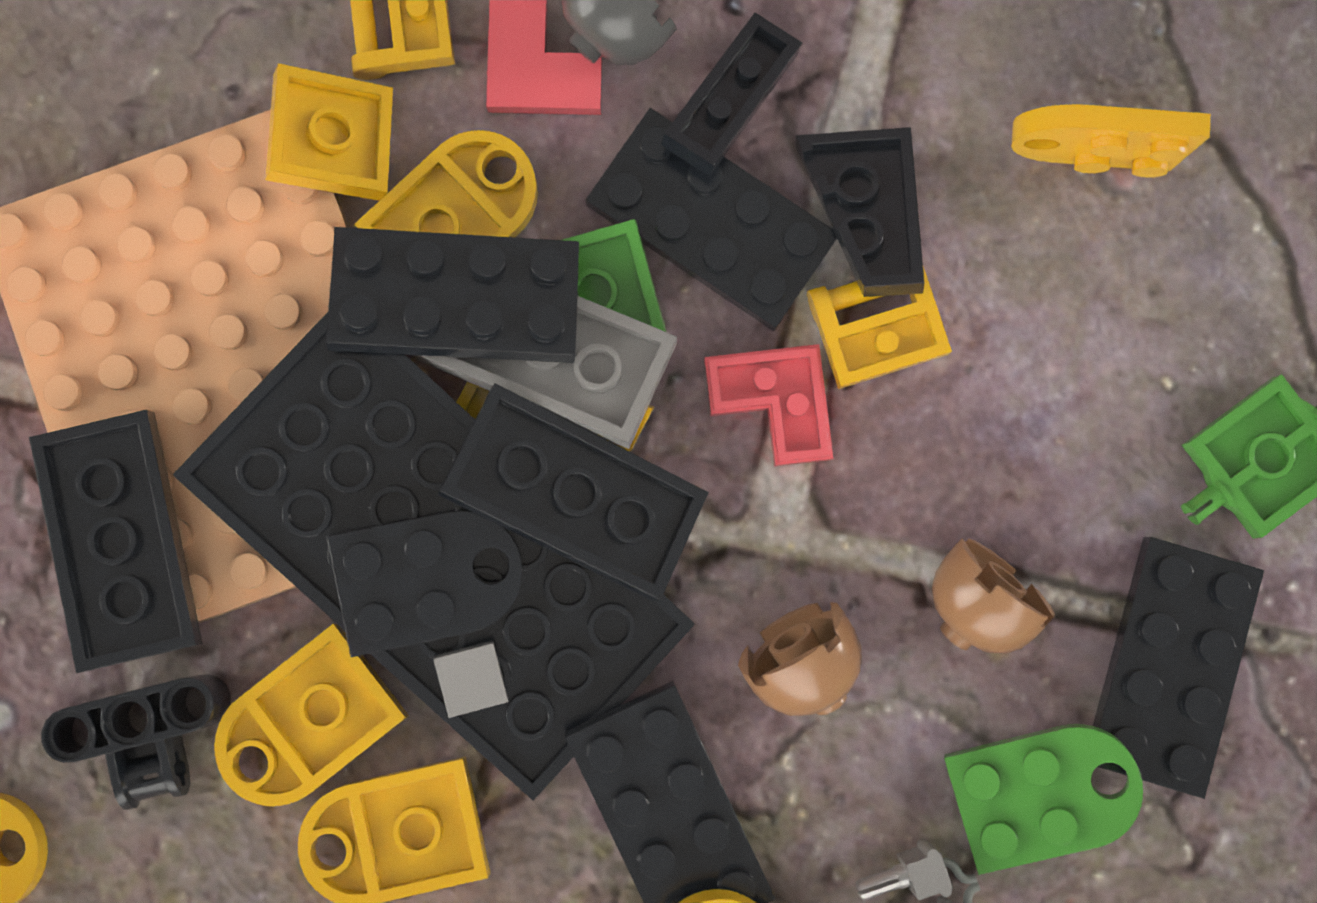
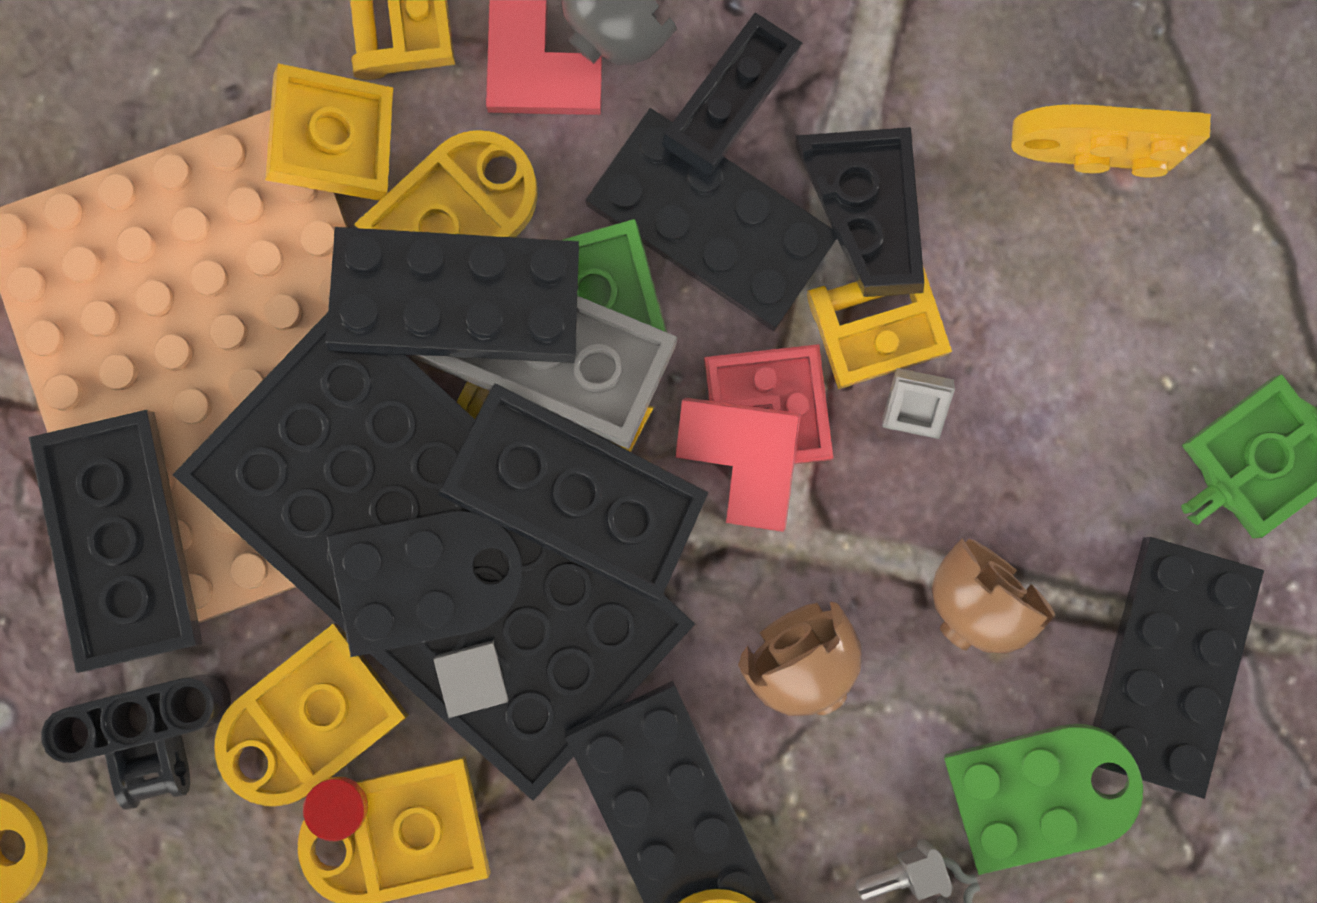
(335, 808): none -> red tile
(756, 444): none -> coral tile
(918, 403): none -> light grey tile

